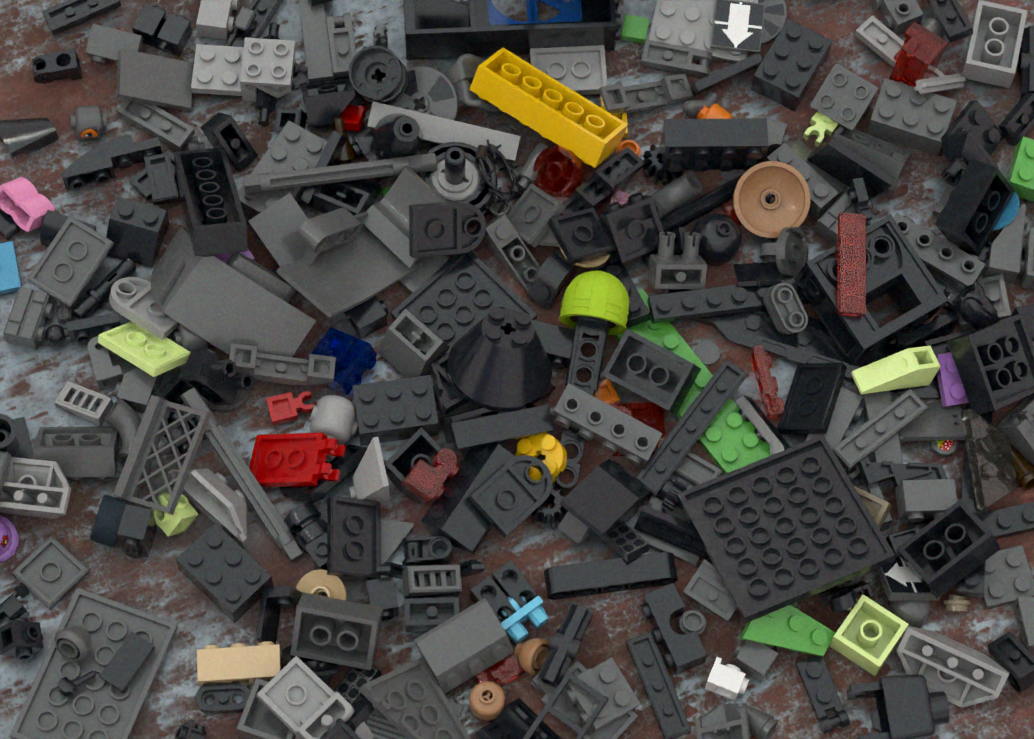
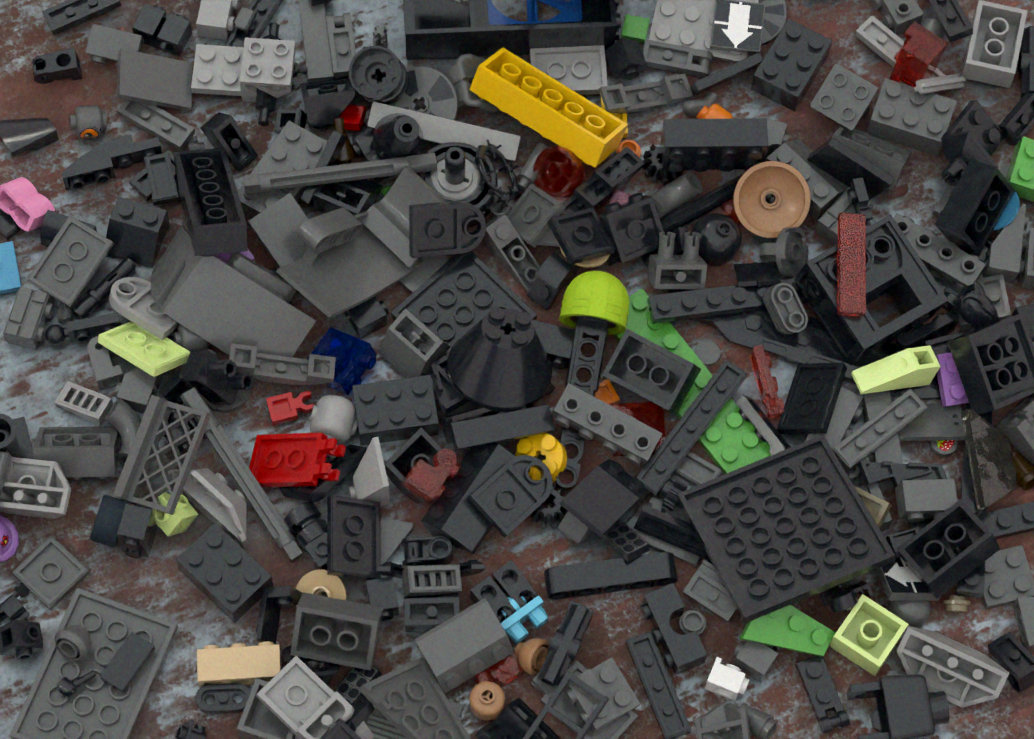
(626, 59): none -> black brick
(637, 309): black plate -> none
(821, 125): yellowish green plate -> none

